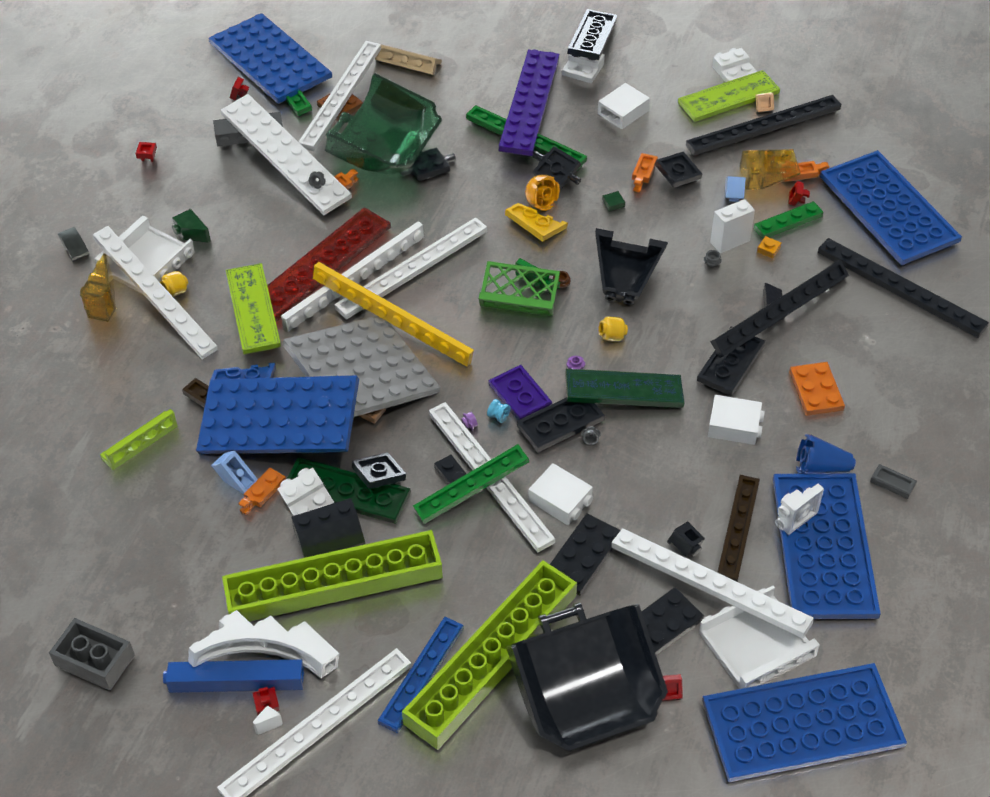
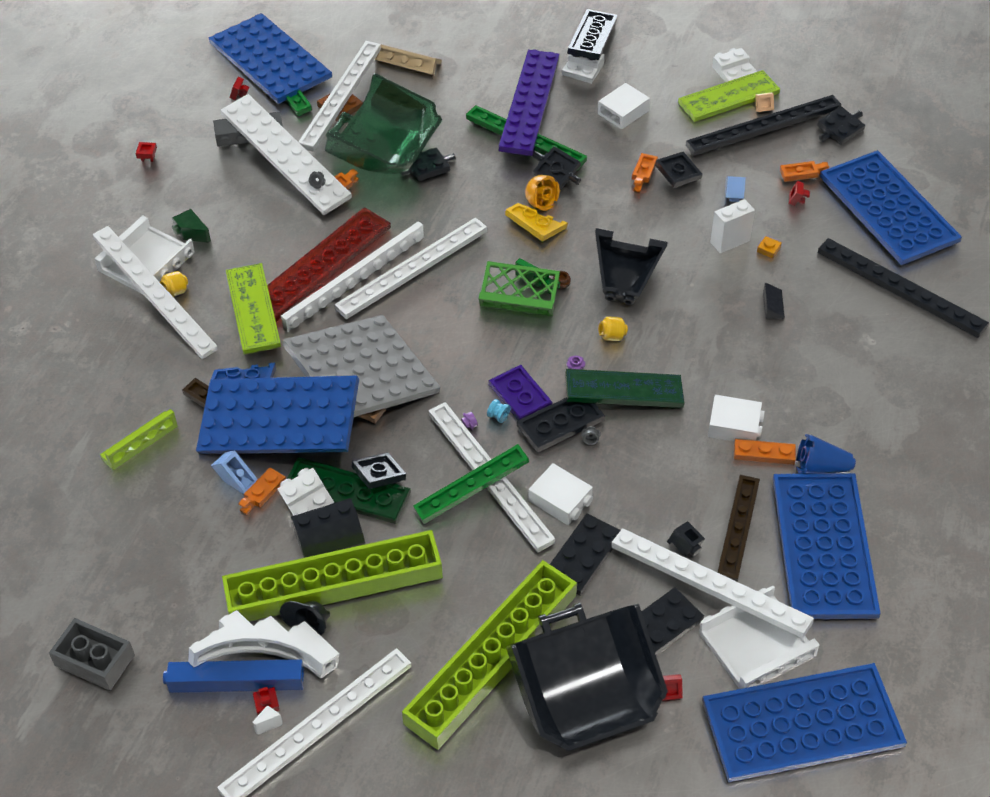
(73, 243): pearl dark grey slope -> none
(99, 292): clear yellow slope -> none
(311, 612): none -> black piece
(393, 314): yellow plate -> none
(421, 672): blue tile -> none
(449, 469): black plate -> none
(613, 201): dark green tile -> none
(712, 258): dark grey plate -> none
(728, 371): black plate -> none
(764, 451): none -> orange plate
(768, 167): clear yellow slope -> none
(779, 309): black plate -> none
(788, 220): green plate -> none
(798, 508): white plate -> none
(816, 388): orange plate -> none
(841, 125): none -> black plate
(893, 481): dark grey tile -> none

